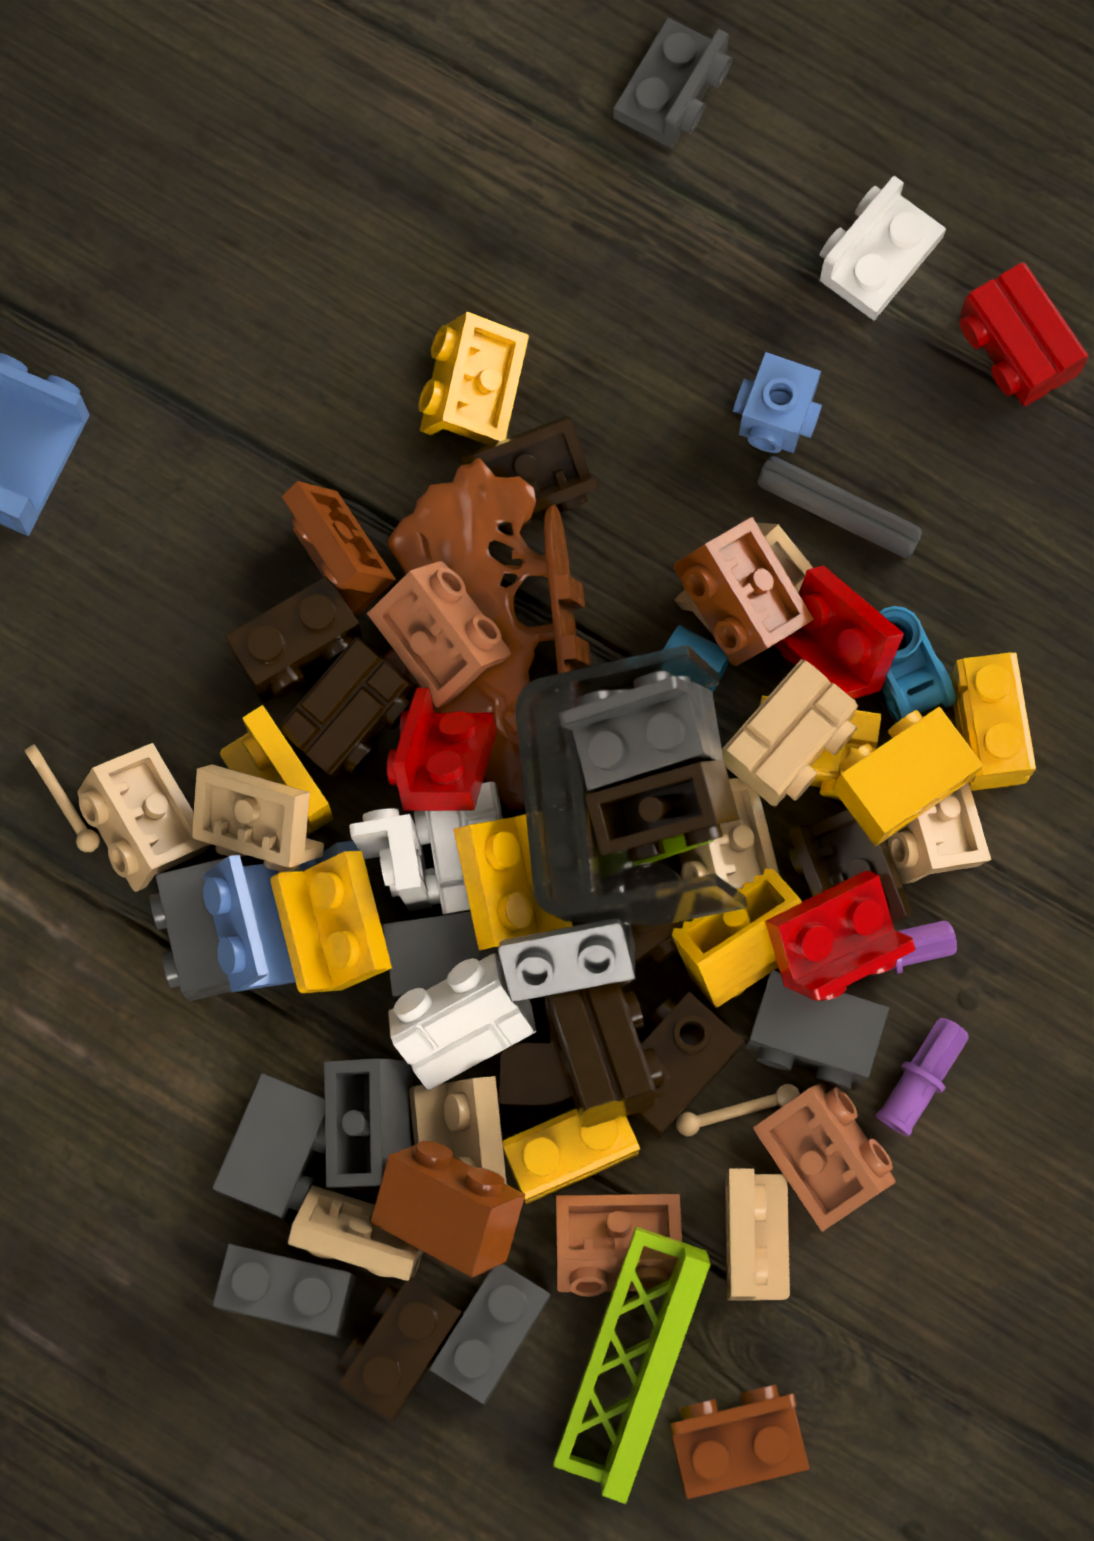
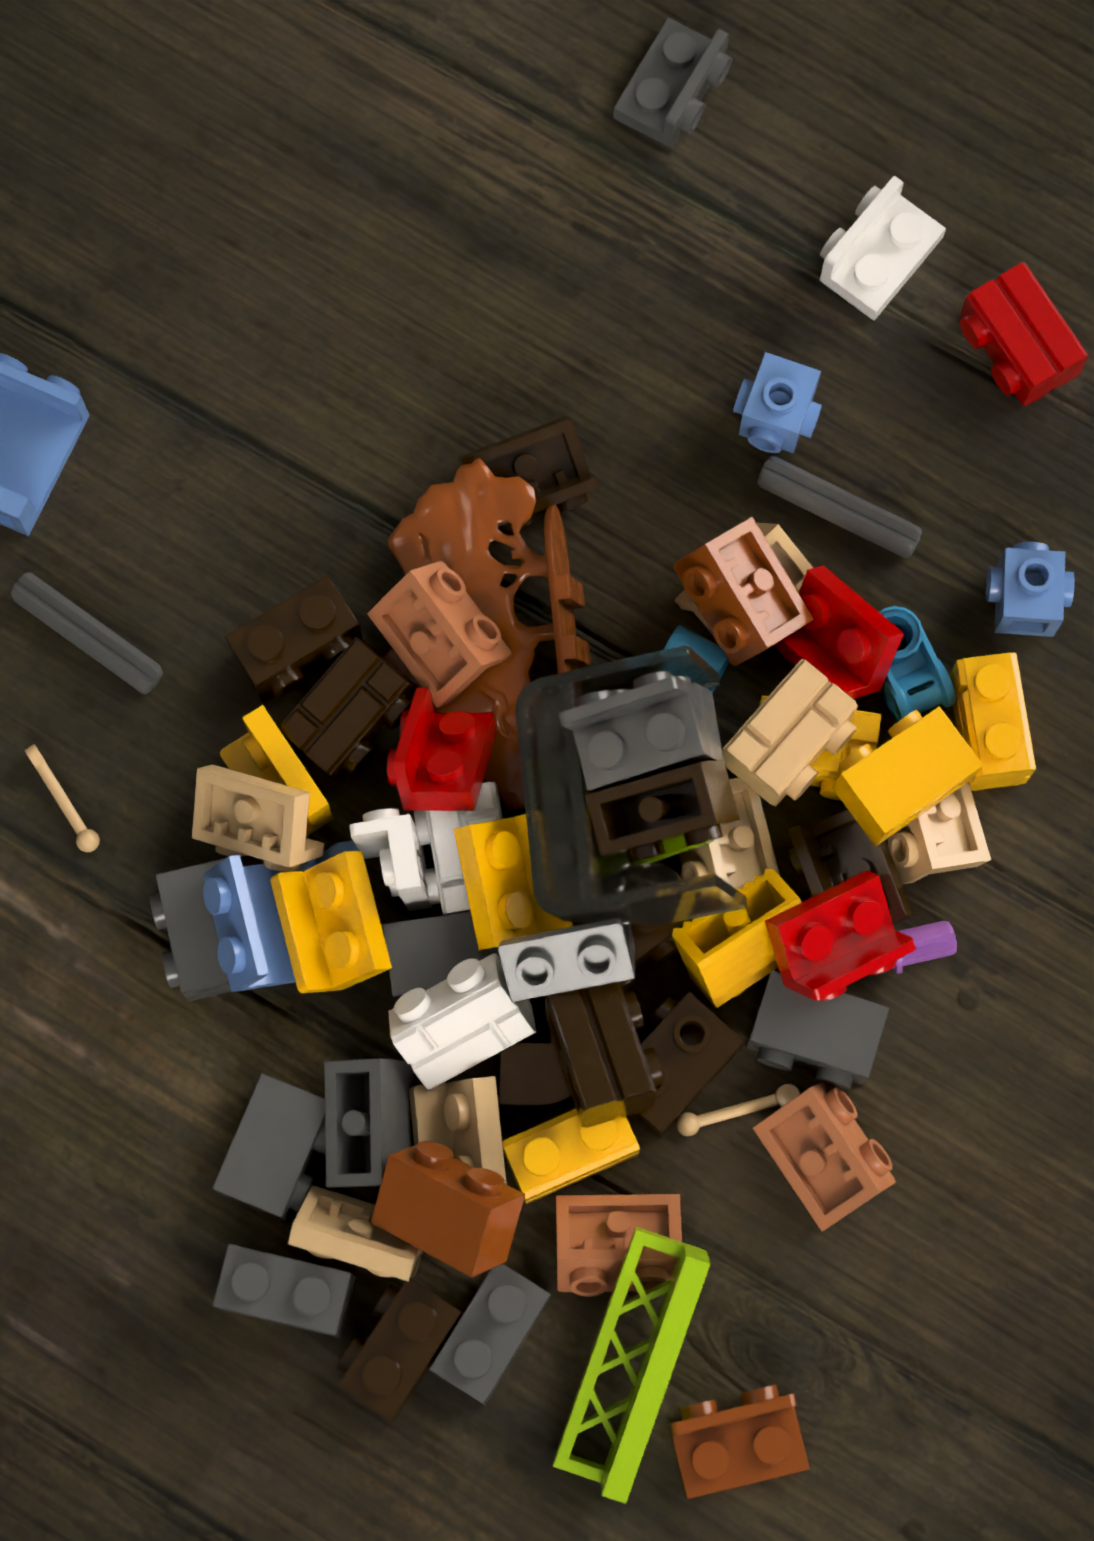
(86, 633): none -> dark grey axle
(140, 815): tan bracket -> none
(338, 544): dark orange bracket -> none
(473, 379): yellow bracket -> none
(756, 1235): tan bracket -> none
(923, 1076): medium lavender axle -> none
(1030, 590): none -> medium blue brick

